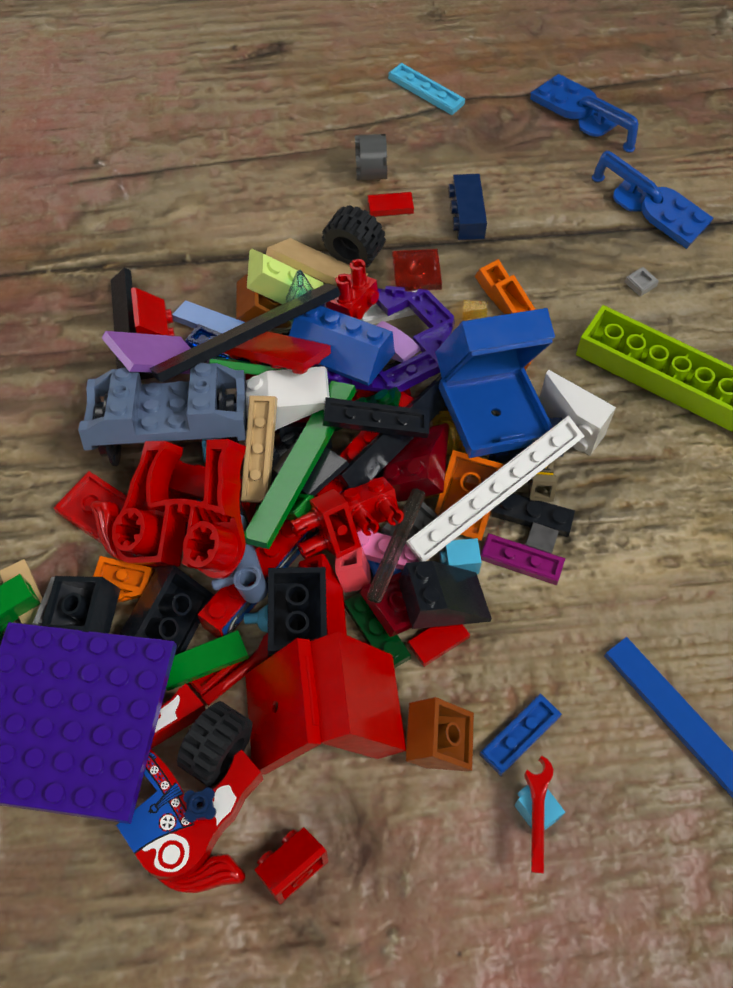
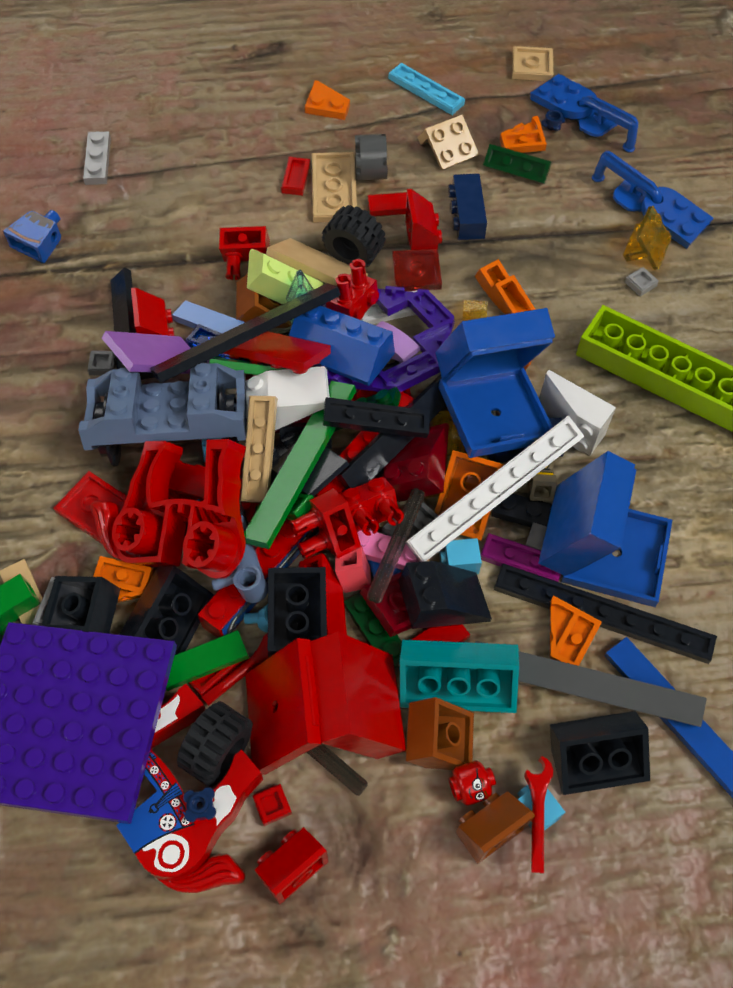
(34, 235): none -> blue torso
(97, 158): none -> light grey plate
(101, 362): none -> dark grey tile
(236, 244): none -> red brick
(272, 804): none -> red tile
(295, 176): none -> red tile
(326, 102): none -> orange wing
(332, 183): none -> tan tile
(339, 769): none -> clear smoke axle
(421, 223): none -> red slope
(450, 142): none -> tan bracket
(460, 673): none -> teal slope
(471, 783): none -> red head
(493, 825): none -> dark orange slope
(517, 163): none -> dark green plate
(520, 734): blue tile -> none
(524, 137): none -> orange wing
(532, 63): none -> tan tile
(553, 120): none -> dark blue plate
(570, 632): none -> orange wing
(592, 521): none -> blue container
(600, 752): none -> black slope
(611, 689): none -> dark grey tile
(614, 615): none -> black tile
(648, 240): none -> clear yellow bracket

